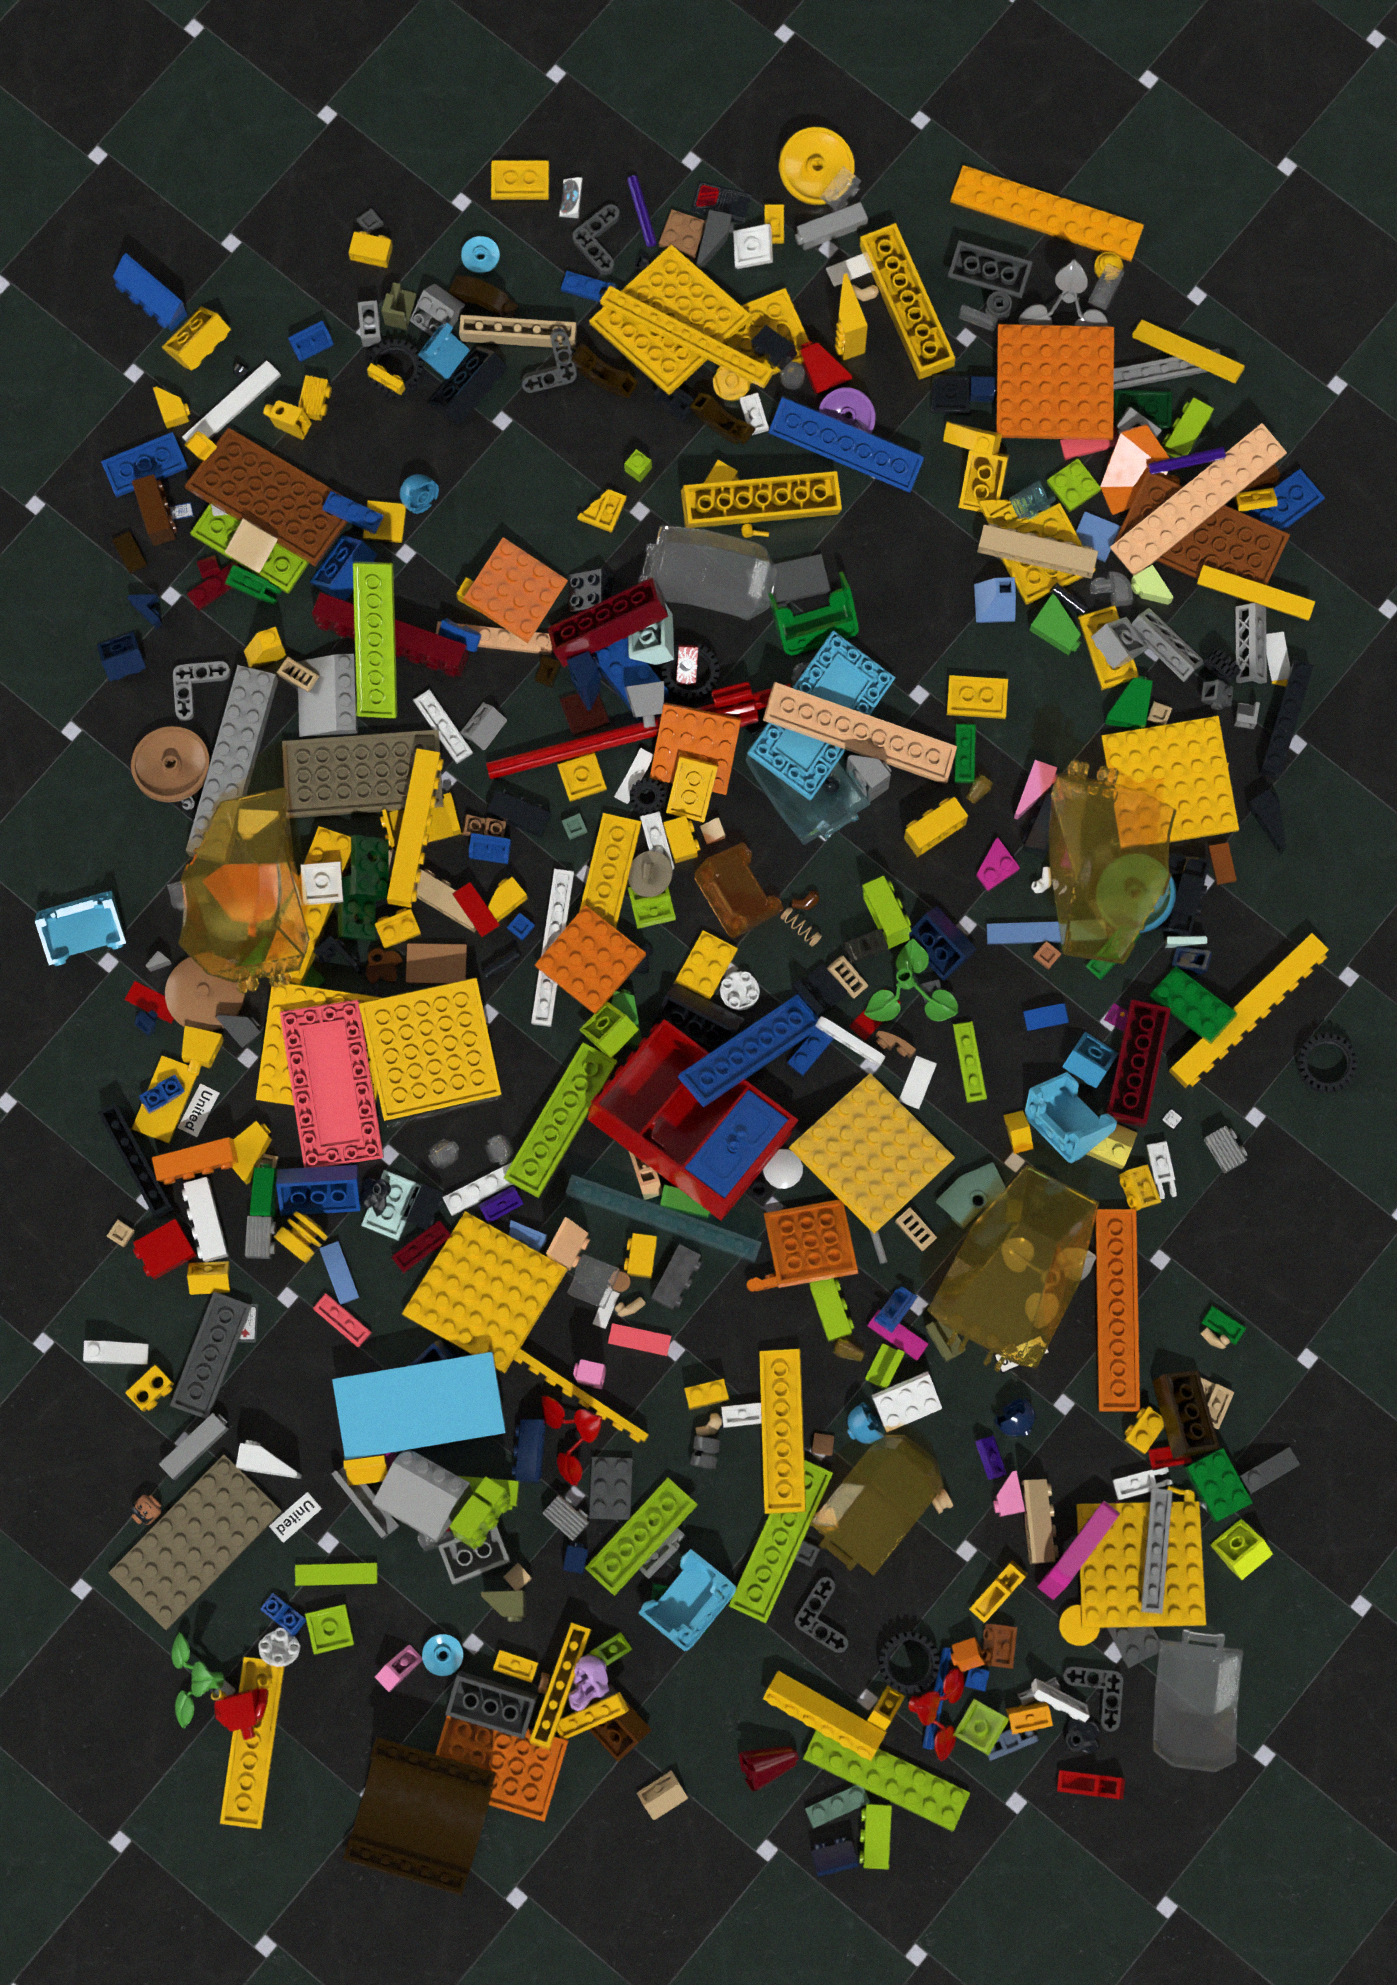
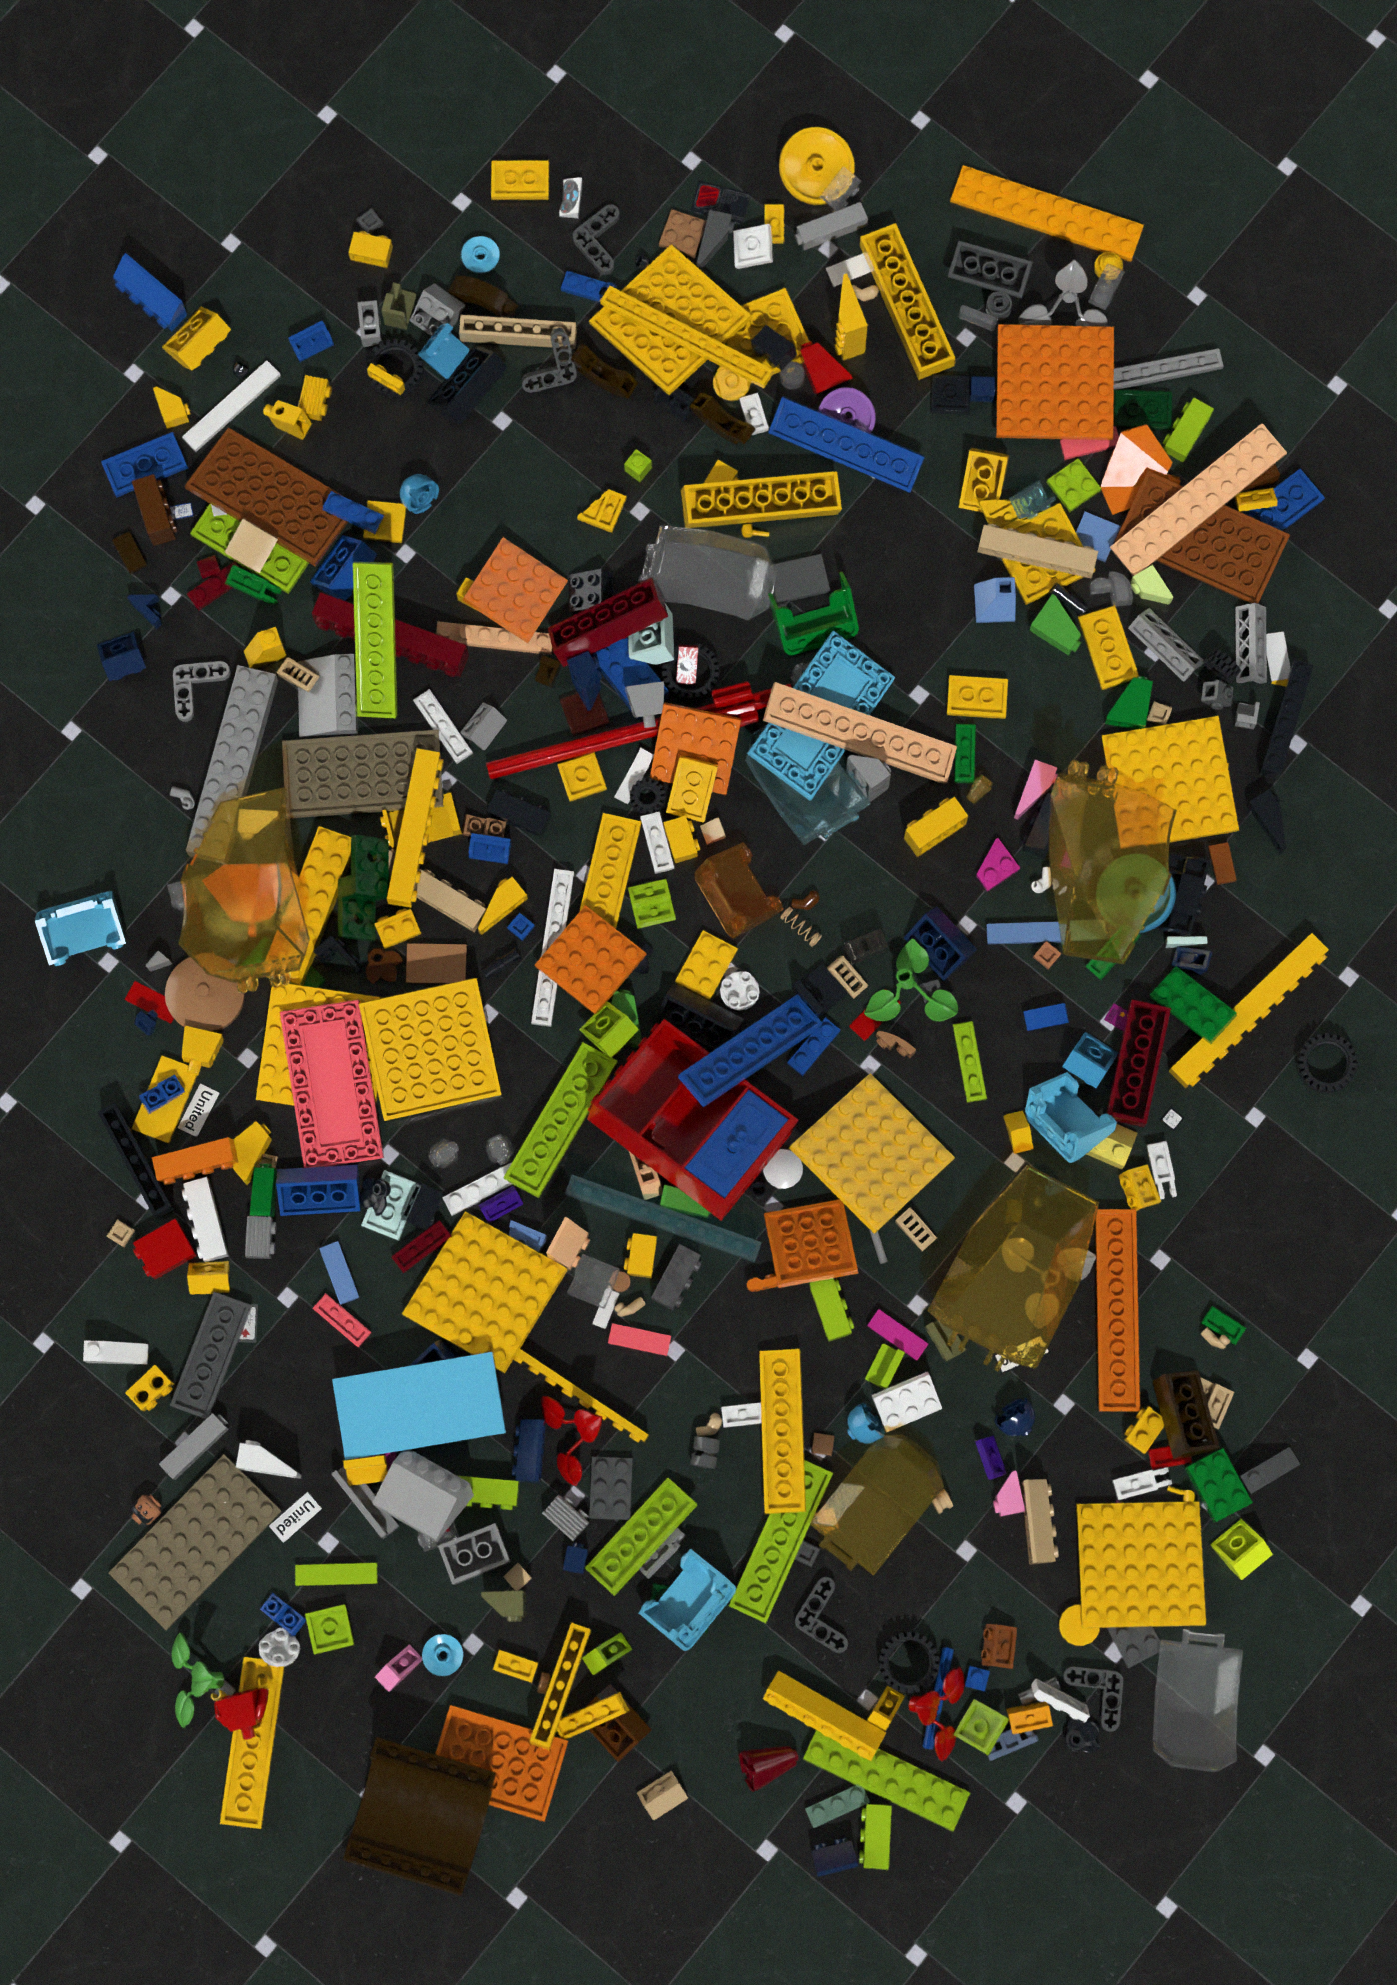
(170, 764): medium nougat dish -> none
(200, 445): yellow panel -> none
(239, 1027): dark grey slope -> none
(301, 1236): yellow wheel -> none
(322, 883): white plate -> none
(460, 634): blue slope -> none
(476, 909): red sticker -> none
(480, 1515): lime piece -> none
(491, 1704): dark grey slope -> none
(574, 826): sand green plate -> none
(589, 1680): lavender head -> none
(590, 1374): bright pink brick -> none
(641, 211): dark purple axle -> none
(650, 874): dark tan shield -> none
(706, 1394): yellow brick -> none
(830, 790): black hinge -> none
(848, 1350): clear yellow cone -> none
(850, 1041): white beam -> none
(887, 911): lime piece -> none
(895, 1309): blue hinge -> none
(917, 1082): white sticker -> none
(957, 1199): sand green panel -> none
(967, 1654): orange brick -> none
(972, 438): yellow slope -> none
(998, 1591): yellow slope -> none
(1079, 1550): dark pink beam -> none
(1091, 1784): red slope -> none
(1119, 642): light grey slope -> none
(1132, 418): light grey brick -> none
(1156, 1551): light grey plate -> none
(1187, 460): dark purple axle -> none
(1188, 351): yellow tile -> none
(1225, 1149): light grey brick -> none
(1256, 592): yellow tile -> none

